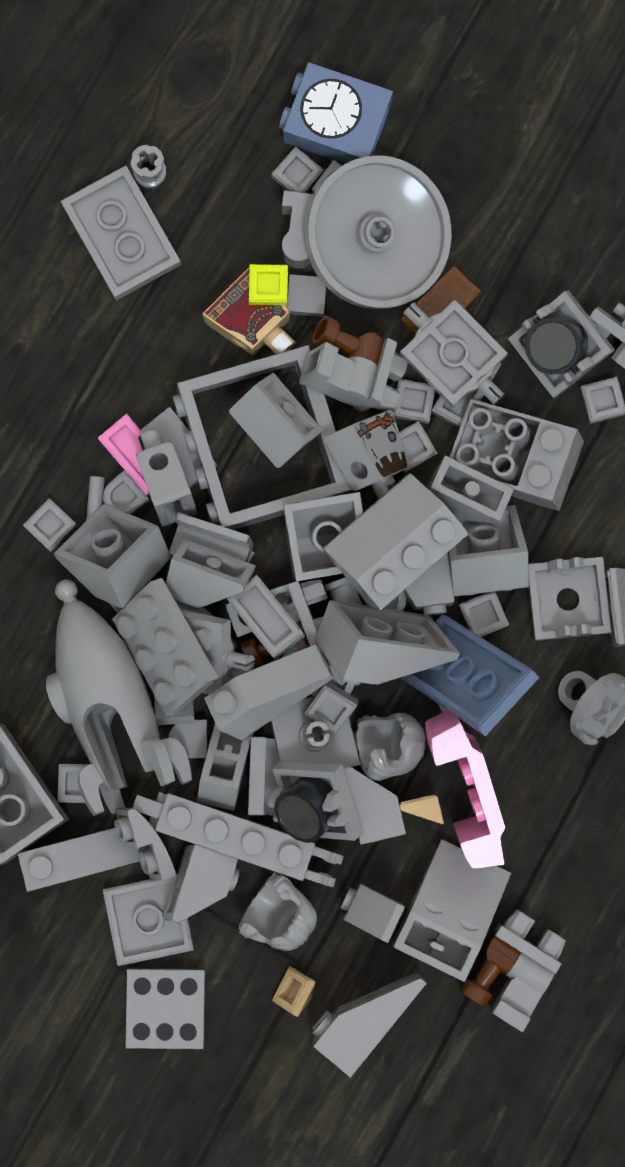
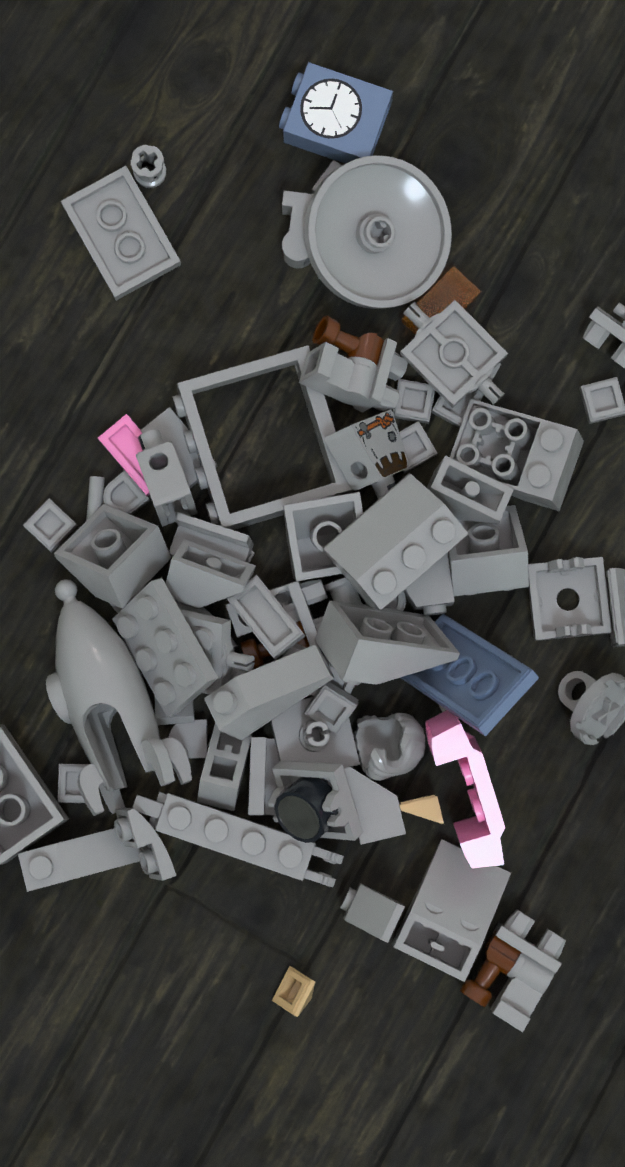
(138, 923): light grey tile -> none
(165, 1008): light grey tile -> none
(200, 882): light grey slope -> none
(246, 324): torso -> none
(268, 284): neon yellow tile -> none
(275, 420): light grey panel -> none
(279, 915): light grey hair -> none
(297, 172): light grey tile -> none
(306, 295): light grey tile -> none
(361, 1024): light grey slope -> none
(484, 614): light grey tile -> none
(560, 343): piece -> none

